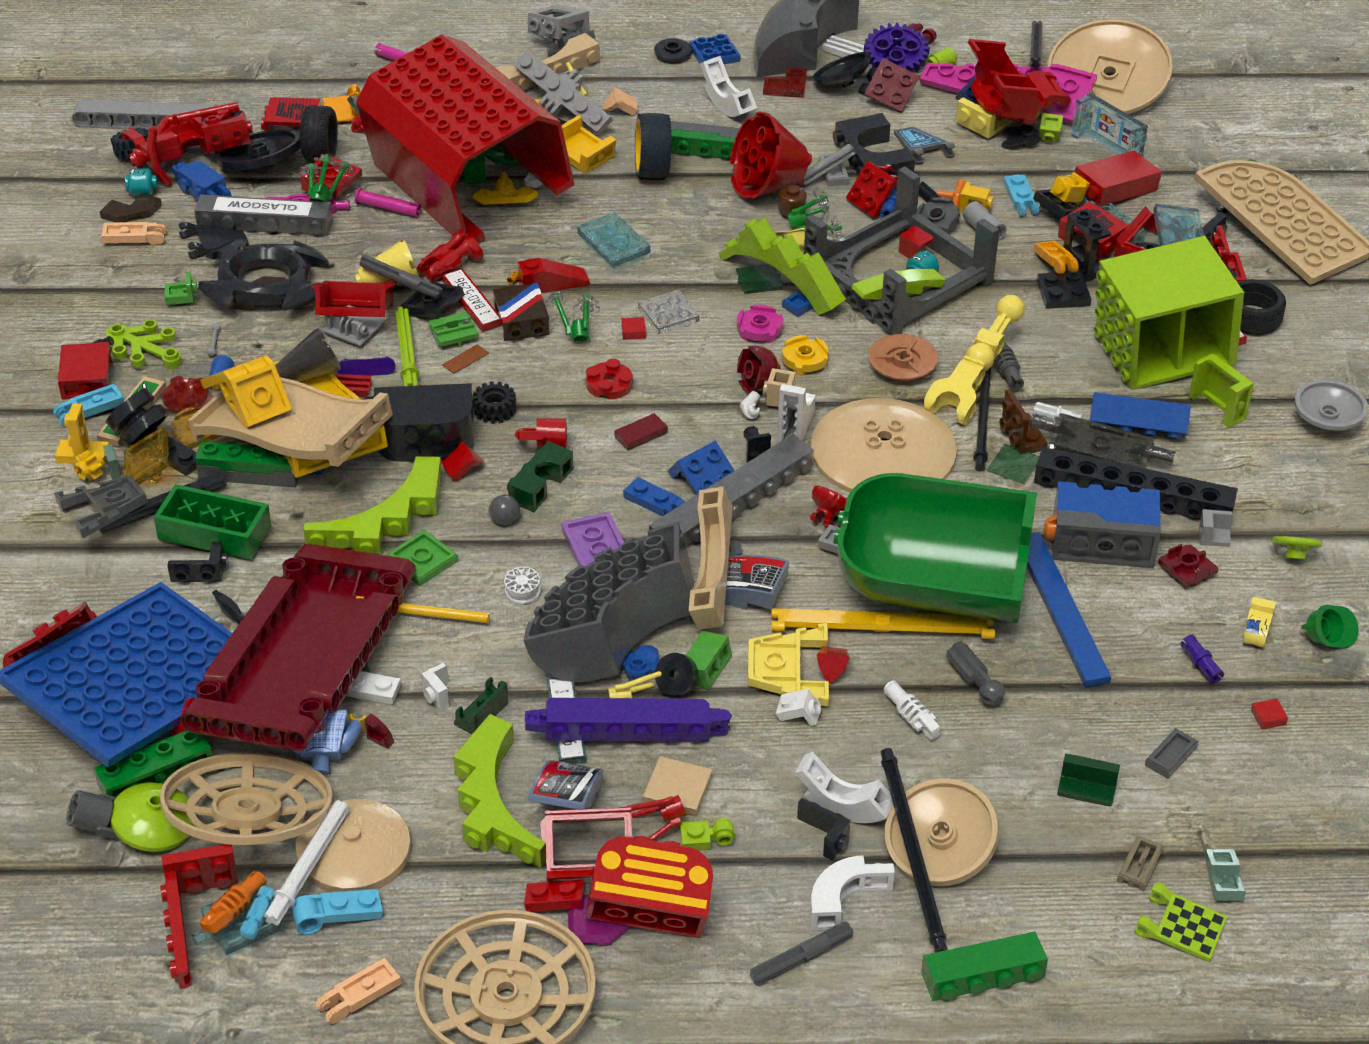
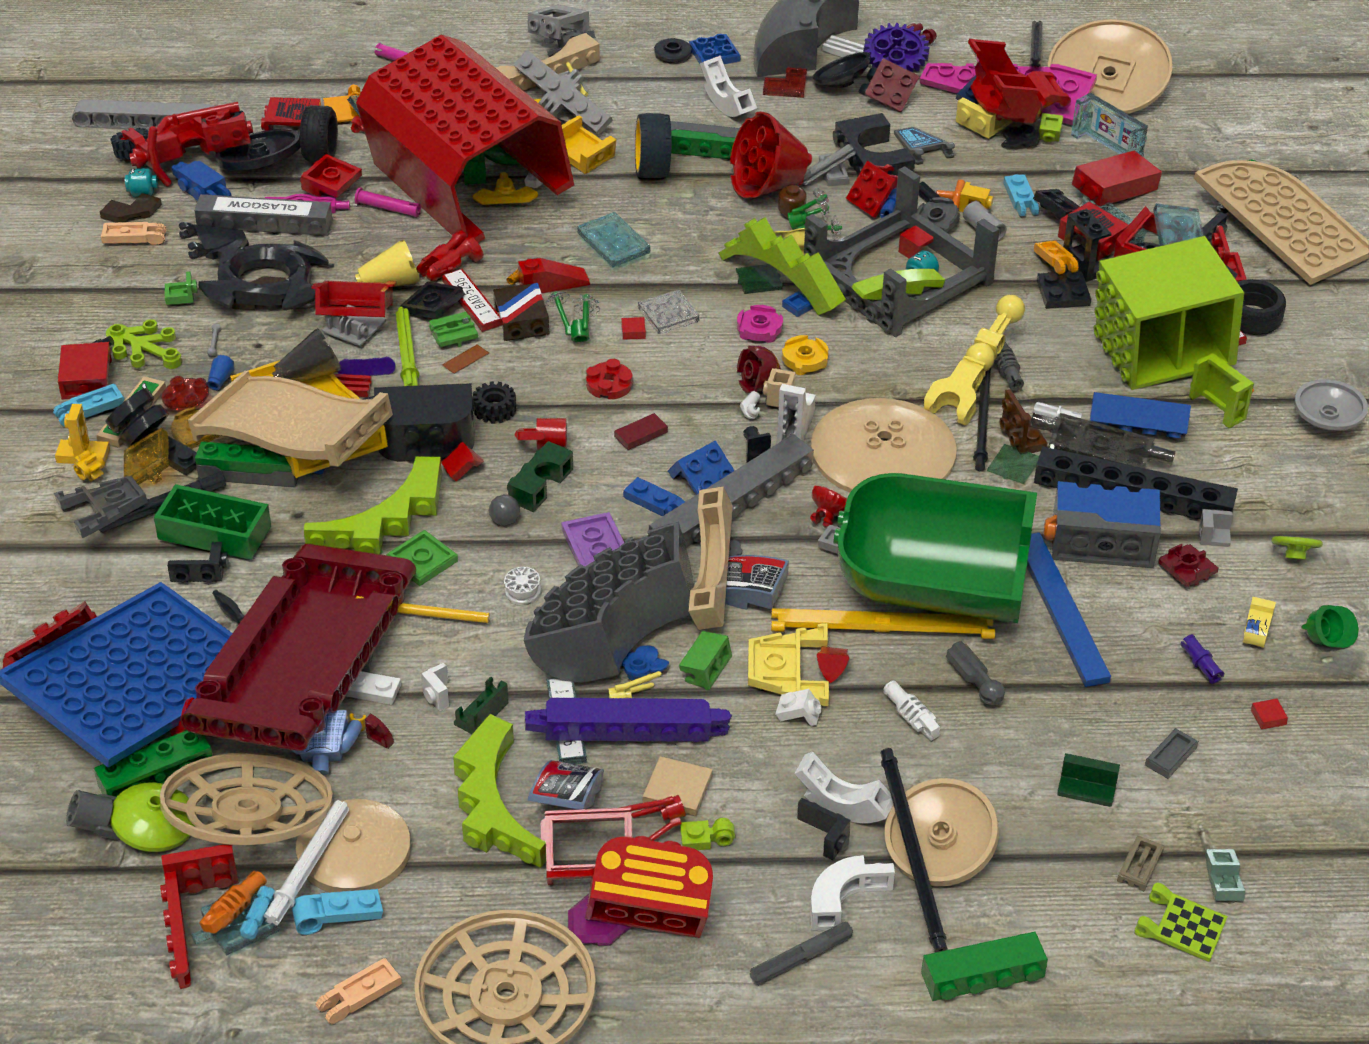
(112, 461): sand green tile -> none
(251, 390): yellow bracket -> none
(320, 190): plant -> none
(401, 276): dark grey axle -> none
(554, 895): red plate -> none
(620, 100): light nougat tile -> none
(687, 674): black piece -> none
(903, 357): nougat piece -> none
(943, 56): lime brick -> none
(1070, 188): yellow brick -> none

